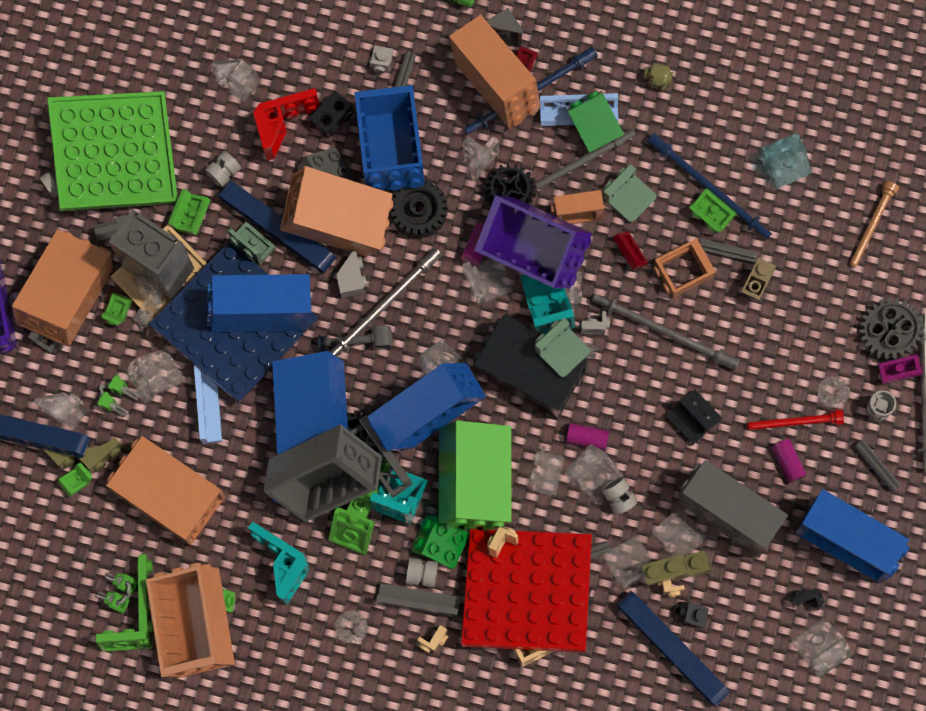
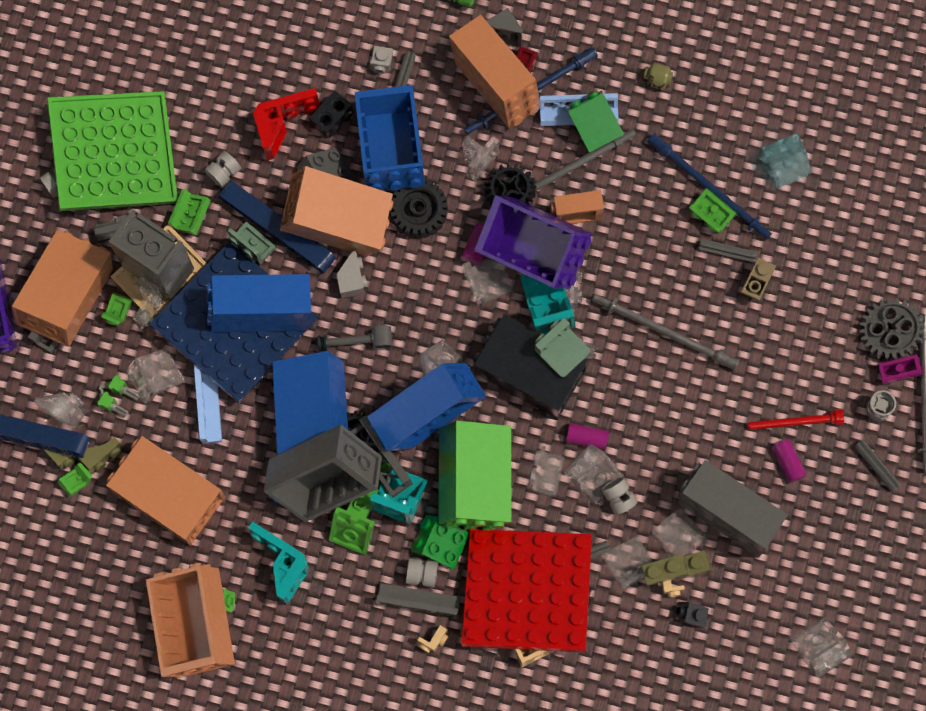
(115, 600): bright green piece -> none
(128, 638): bright green bracket -> none
(236, 76): clear slope -> none
(346, 635): clear gear -> none
(423, 265): flat silver bar -> none
(496, 542): tan bracket -> none
(592, 326): light grey bracket -> none
(628, 194): sand green bracket -> none
(630, 250): dark red plate -> none
(673, 648): dark blue beam -> none
(693, 417): black bracket -> none
(701, 259): nougat window -> none
(802, 597): black bracket -> none
(829, 399): clear gear -> none
(853, 537): blue container -> none
(889, 190): medium nougat piece -> none

